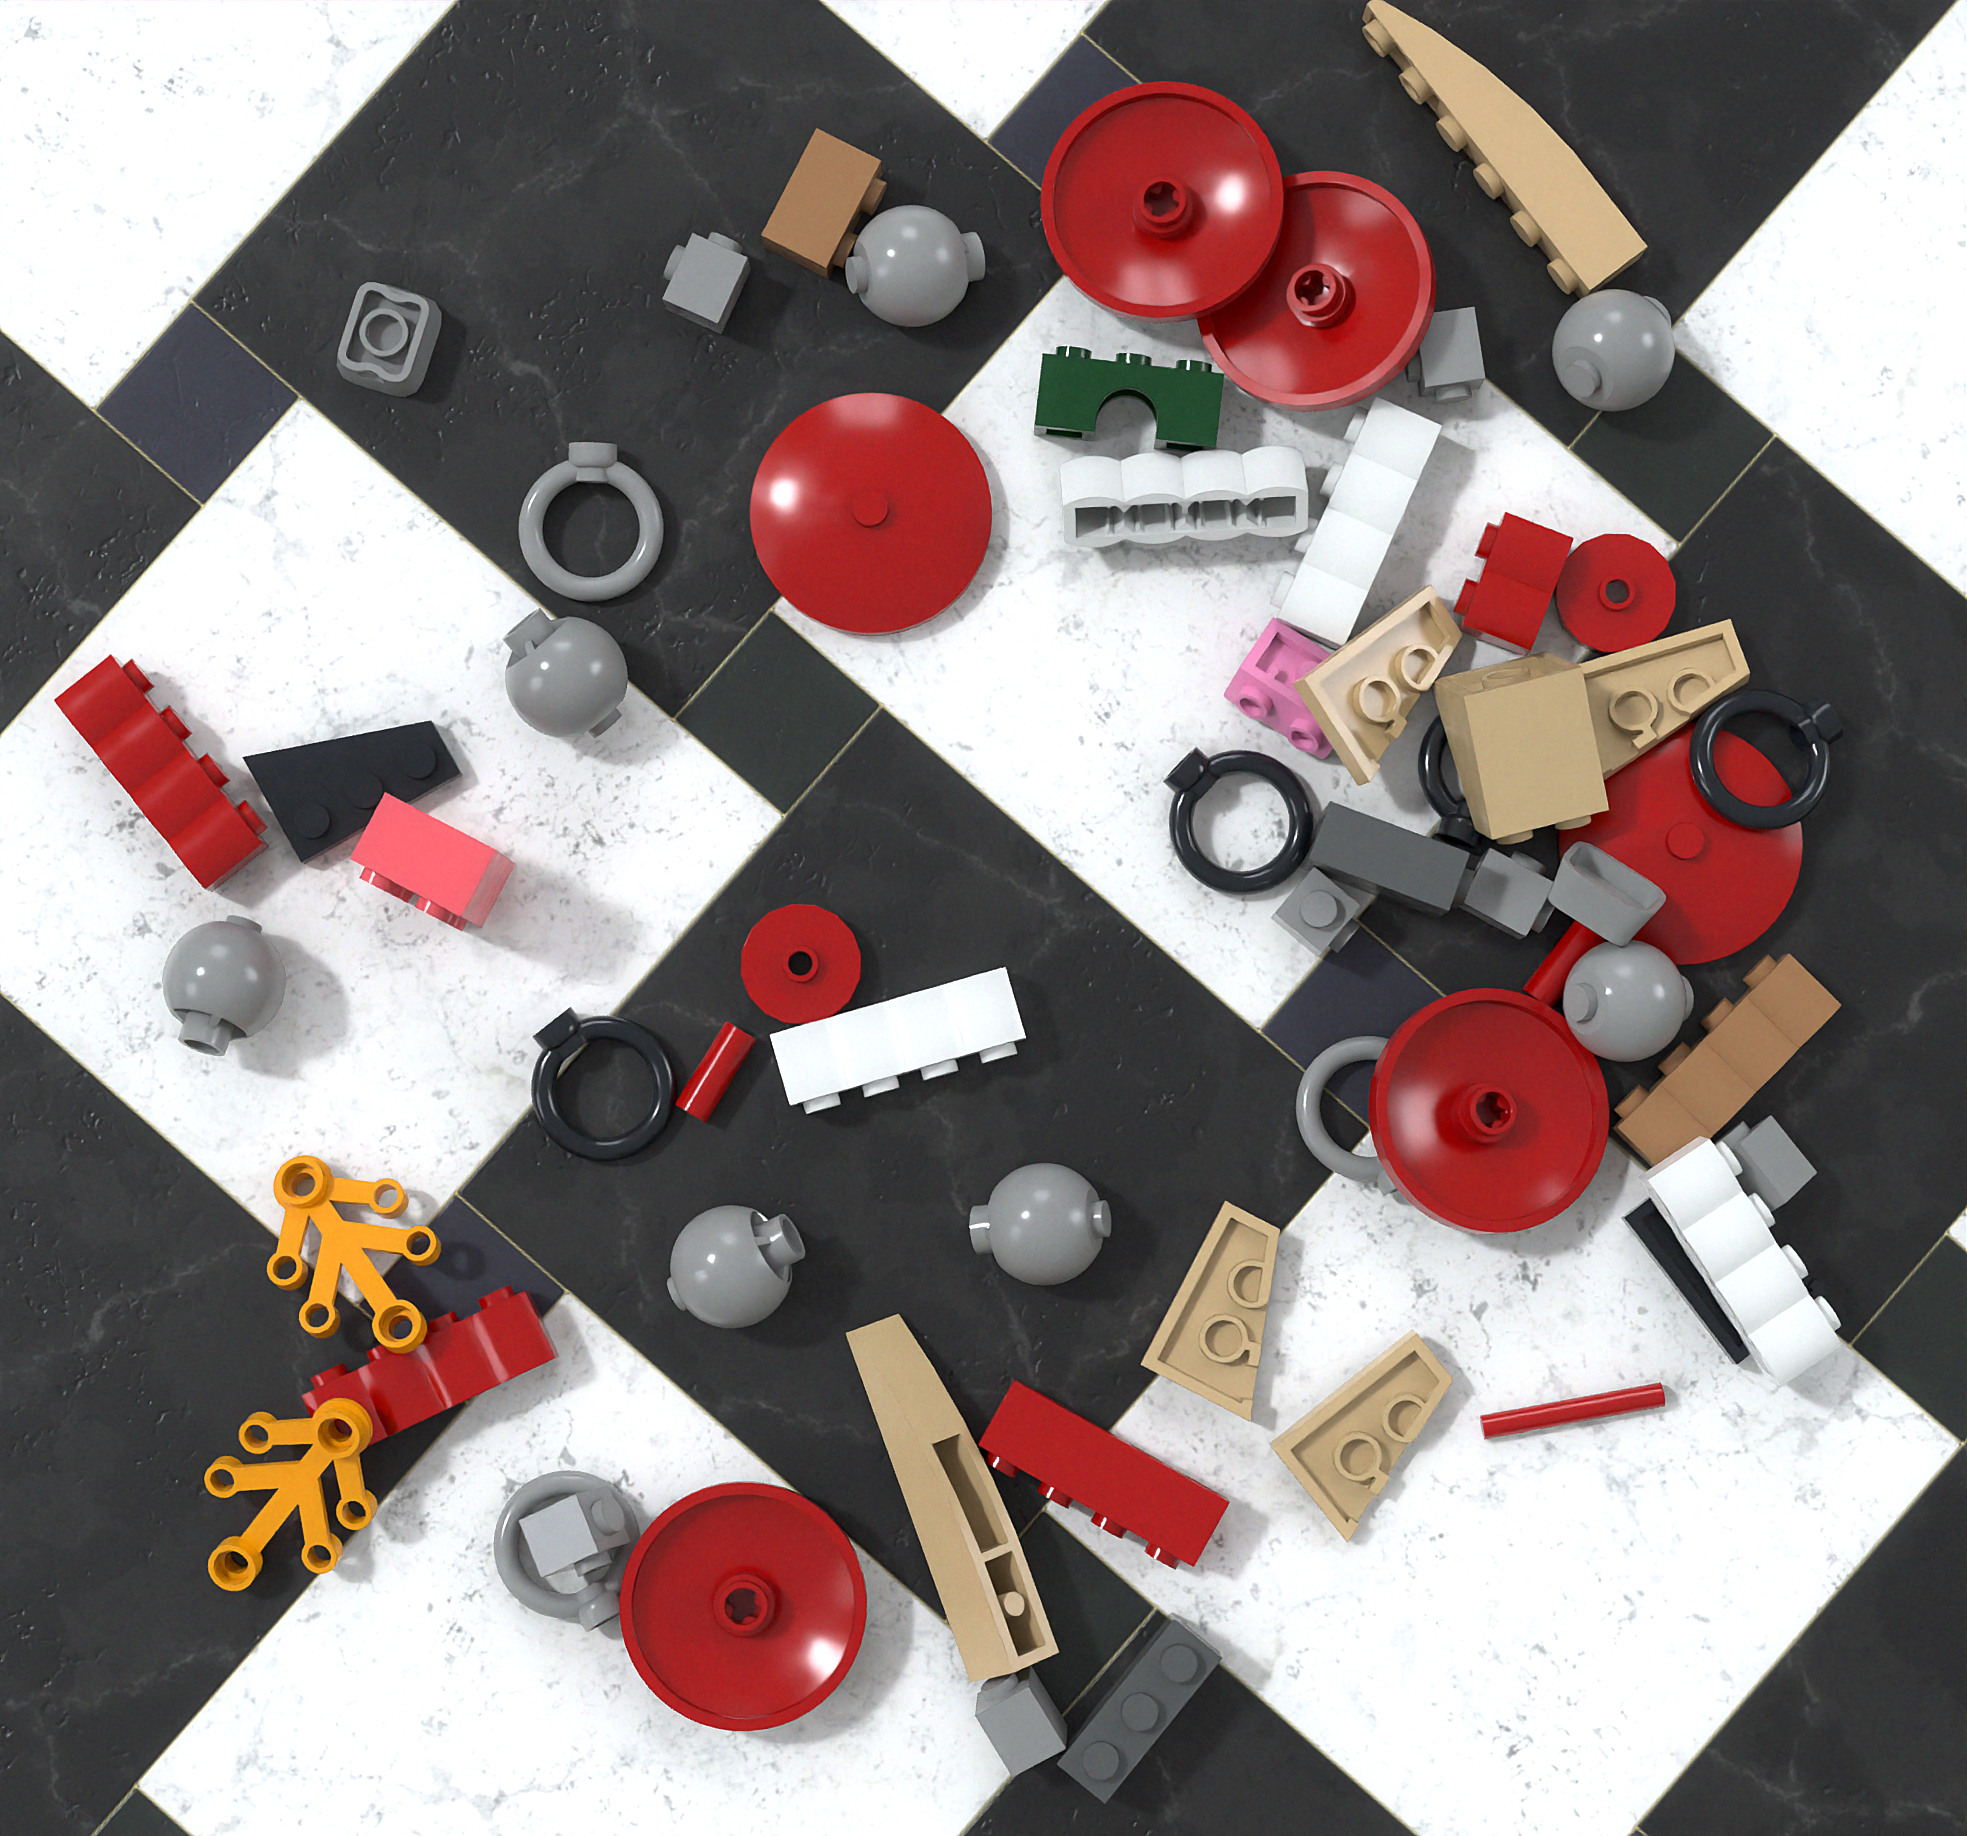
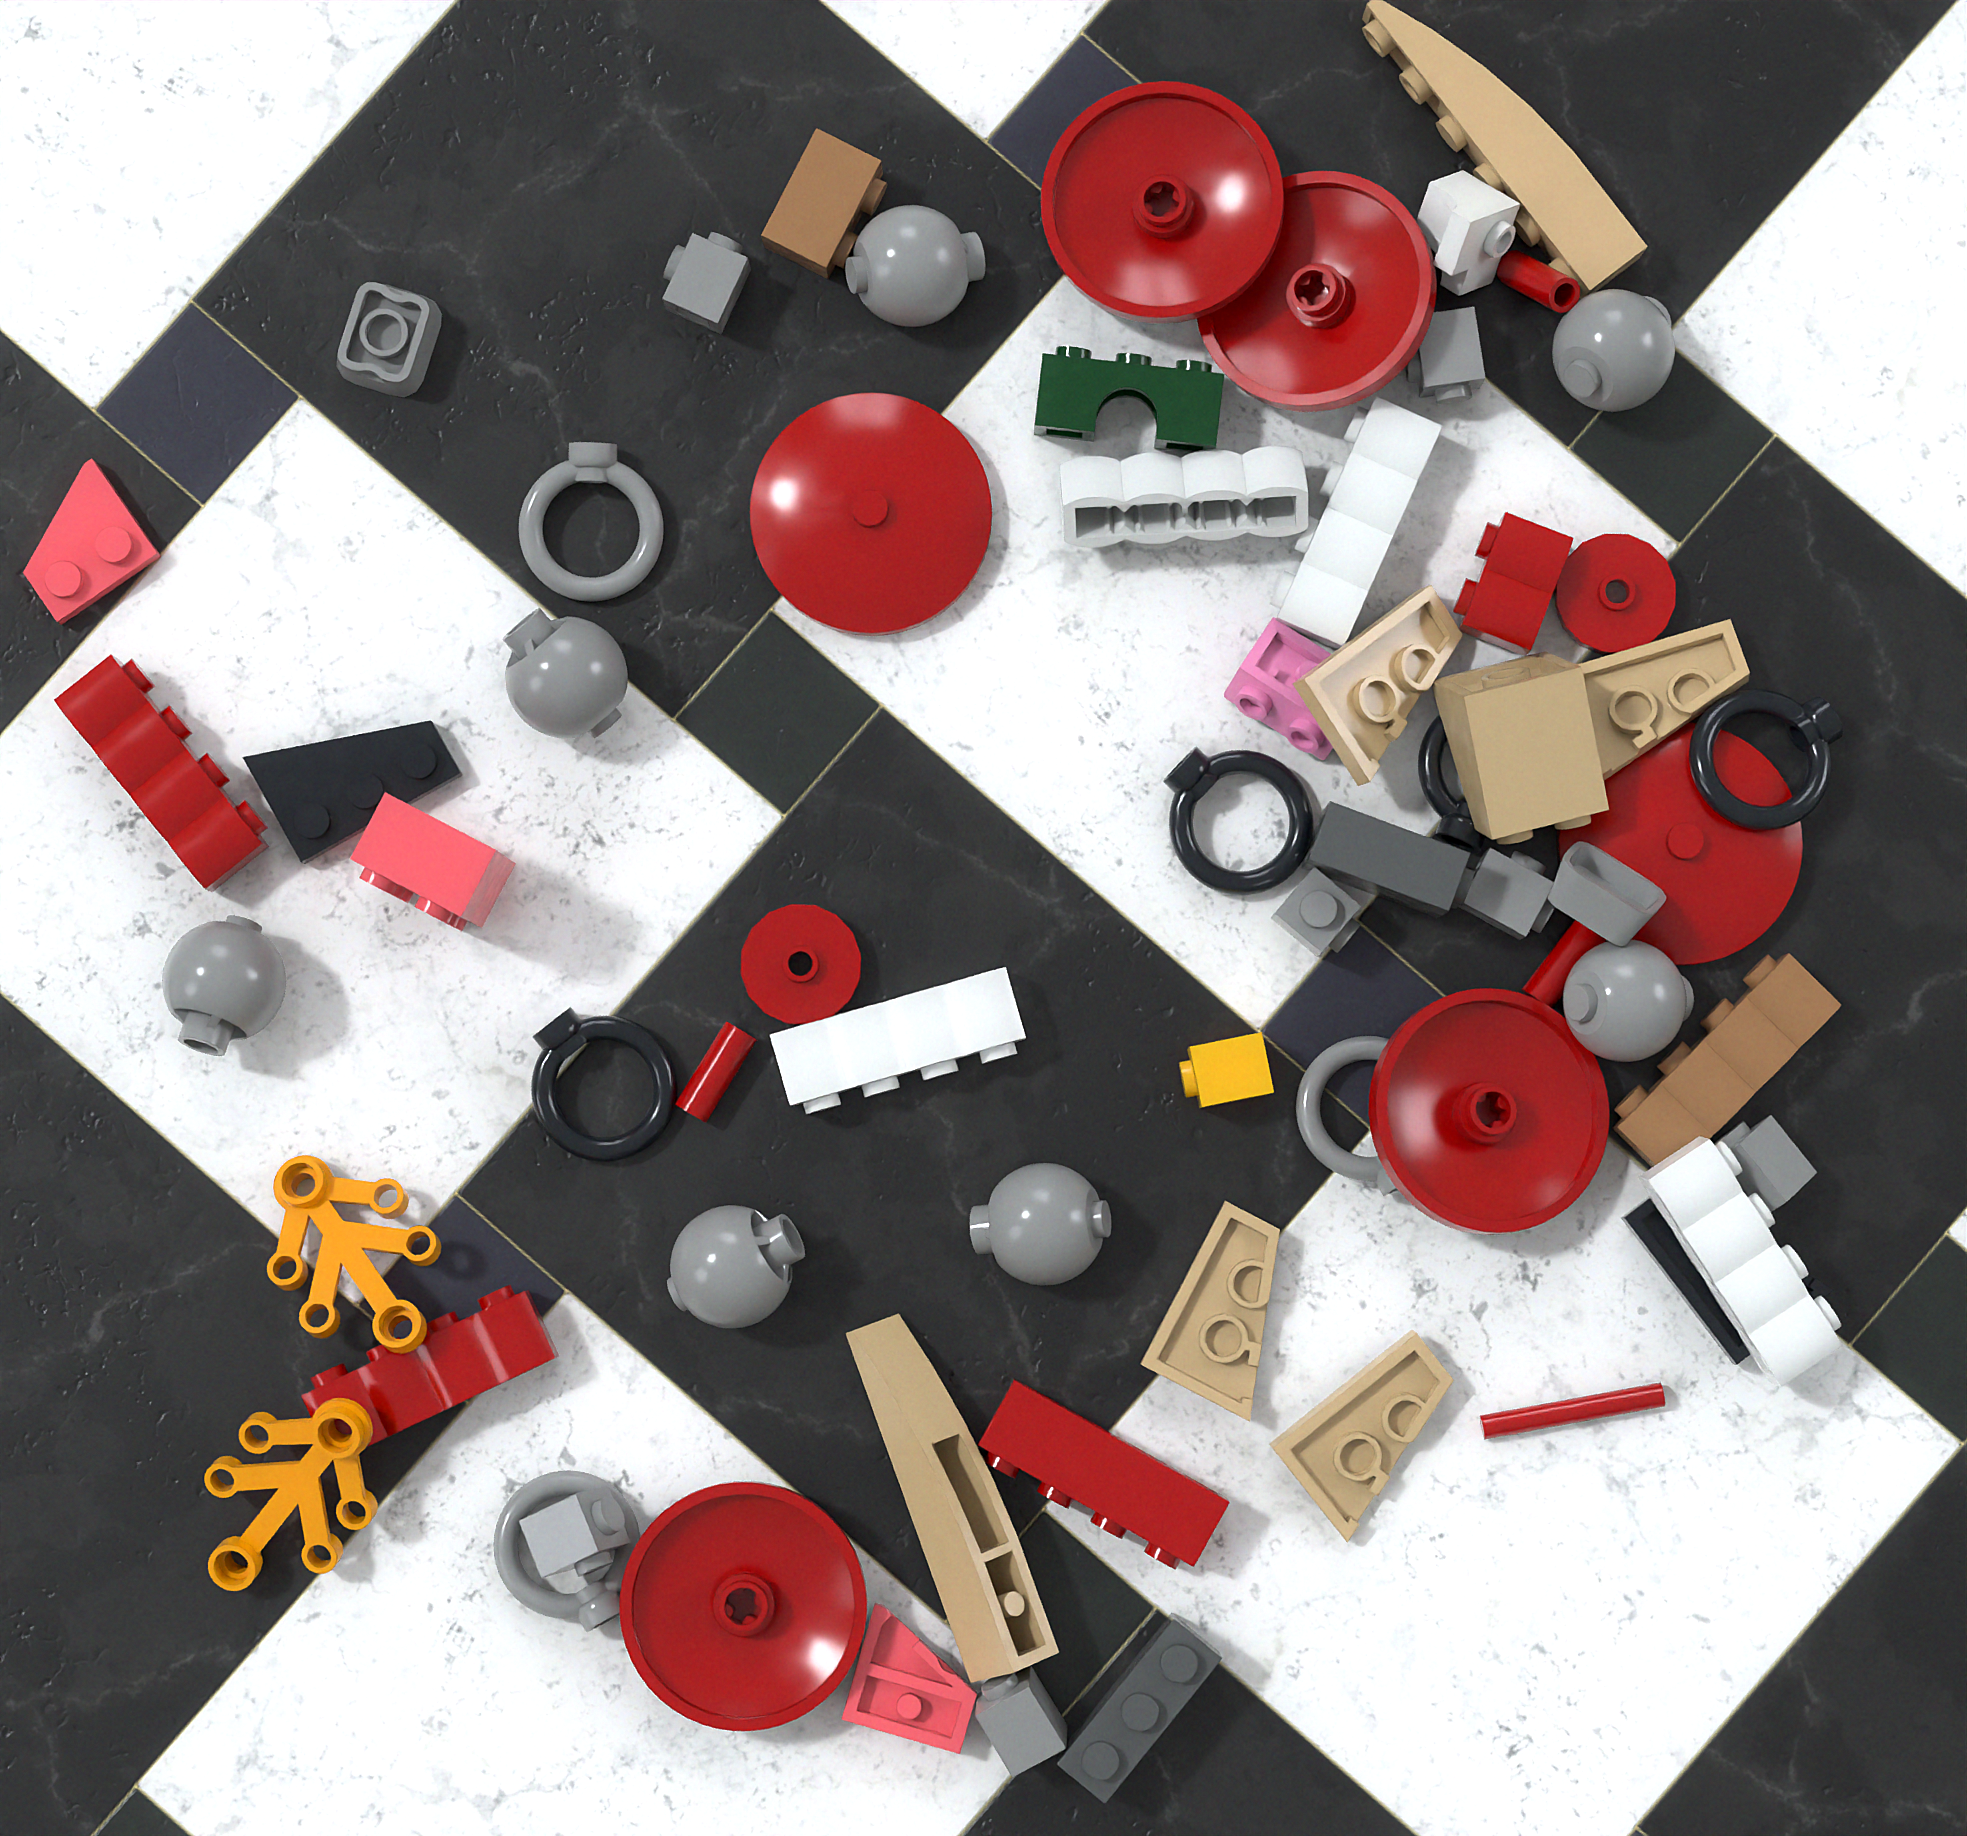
(87, 547): none -> coral wing
(907, 1687): none -> coral wing
(1227, 1070): none -> yellow brick
(1467, 229): none -> white brick
(1538, 281): none -> red hinge

